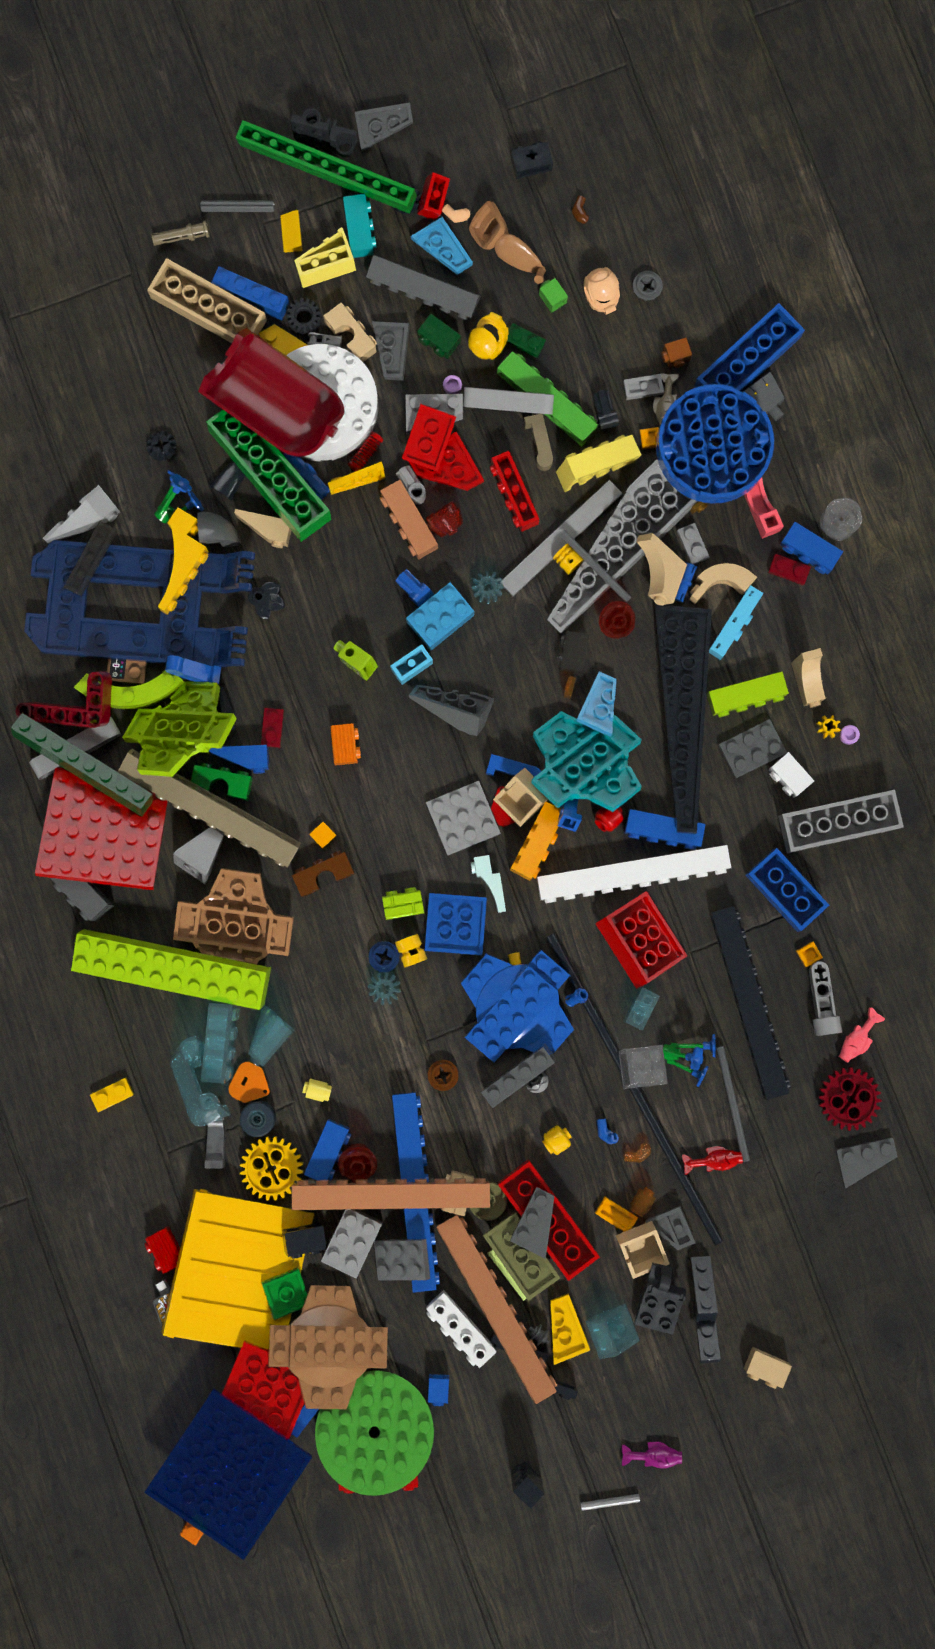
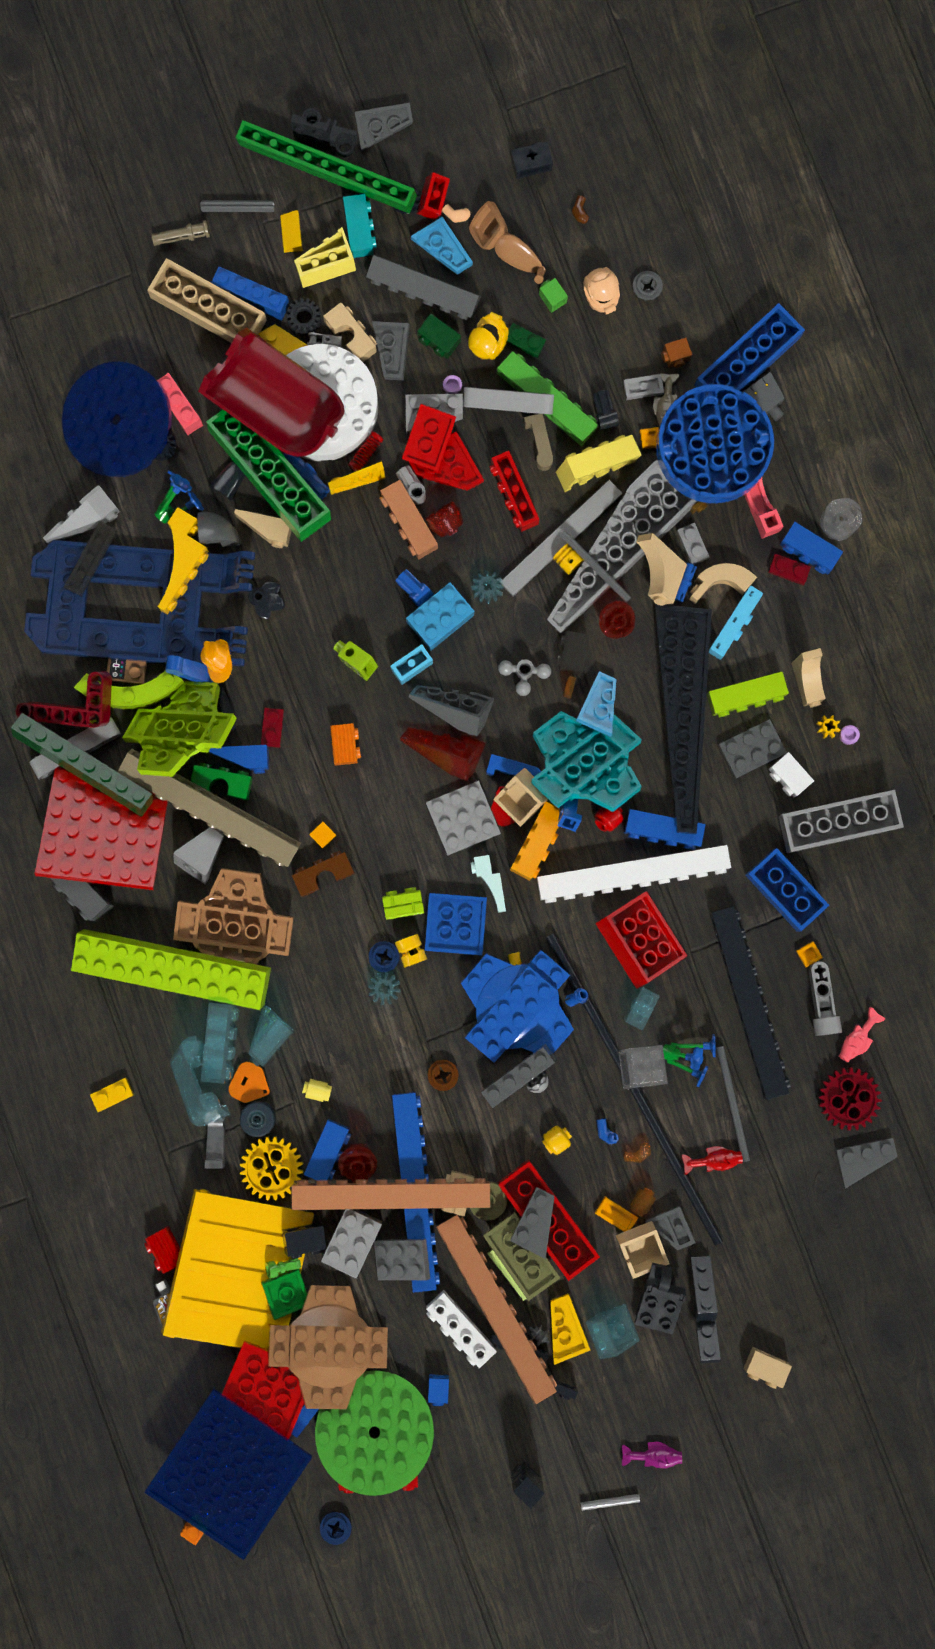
(143, 423): none -> clear blue plate
(180, 406): none -> coral arch
(217, 659): none -> light orange piece
(273, 1269): none -> bright green piece
(339, 1536): none -> dark blue gear
(451, 754): none -> clear red wedge
(523, 687): none -> light grey piece

